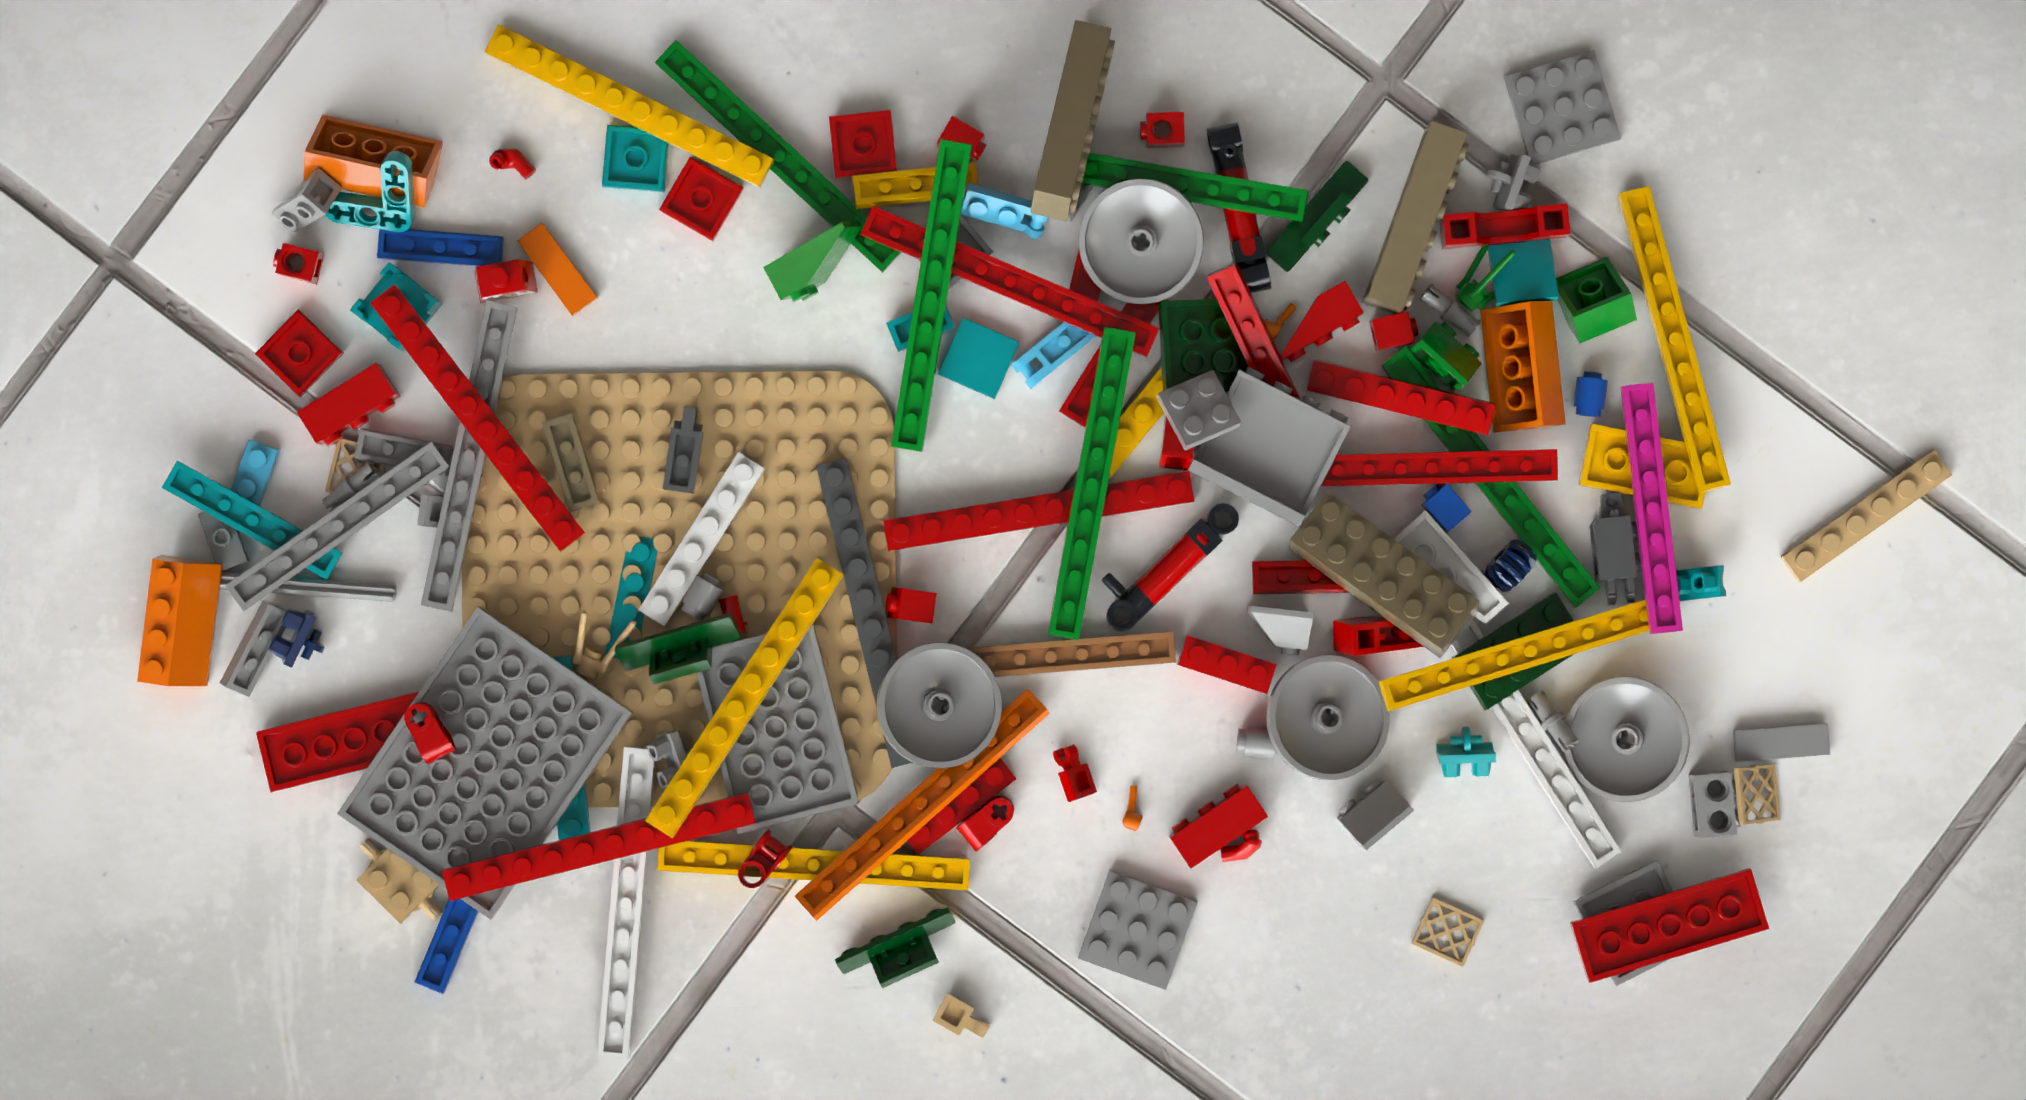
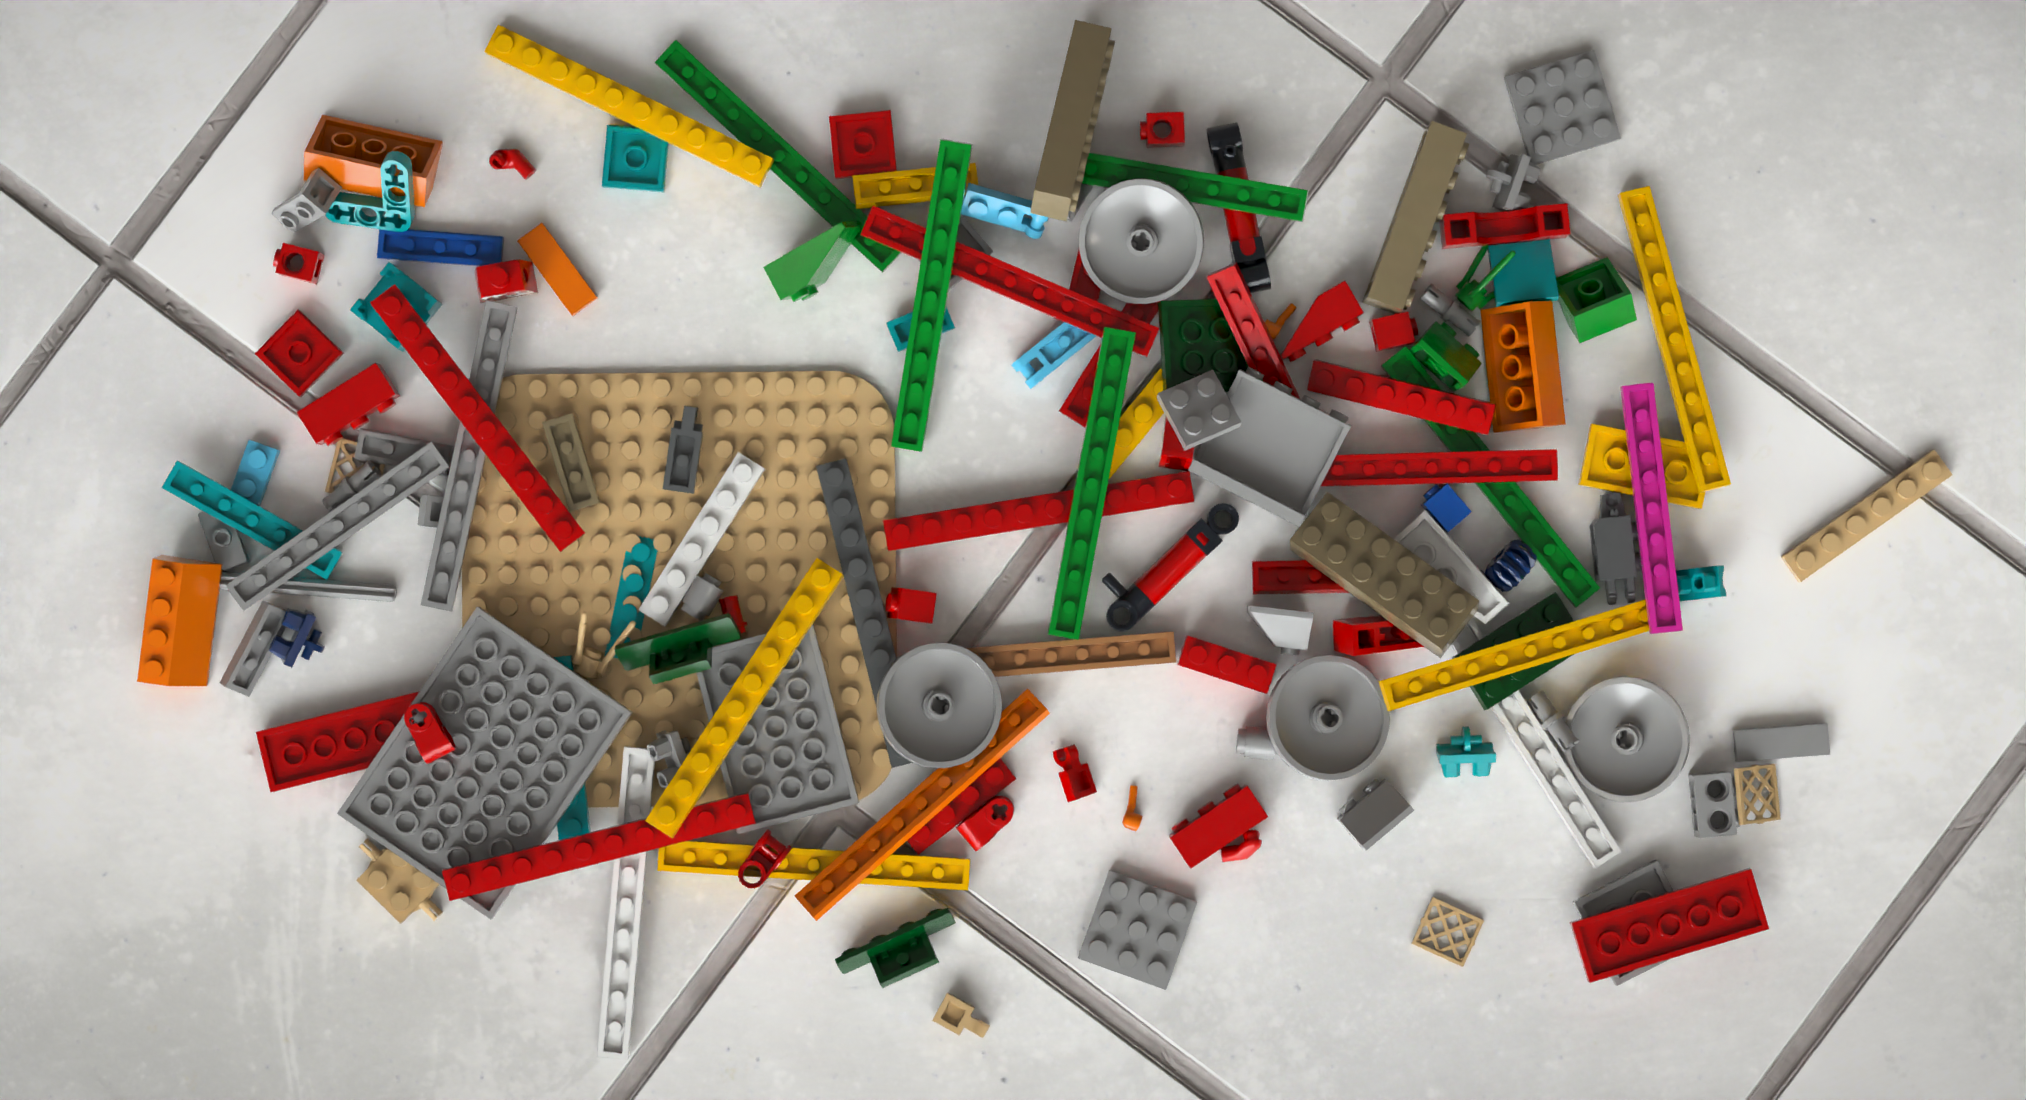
(446, 945): blue tile -> none
(701, 199): red tile -> none
(962, 132): red brick -> none
(978, 358): teal tile -> none
(1324, 208): dark green bracket -> none
(1590, 394): blue brick -> none

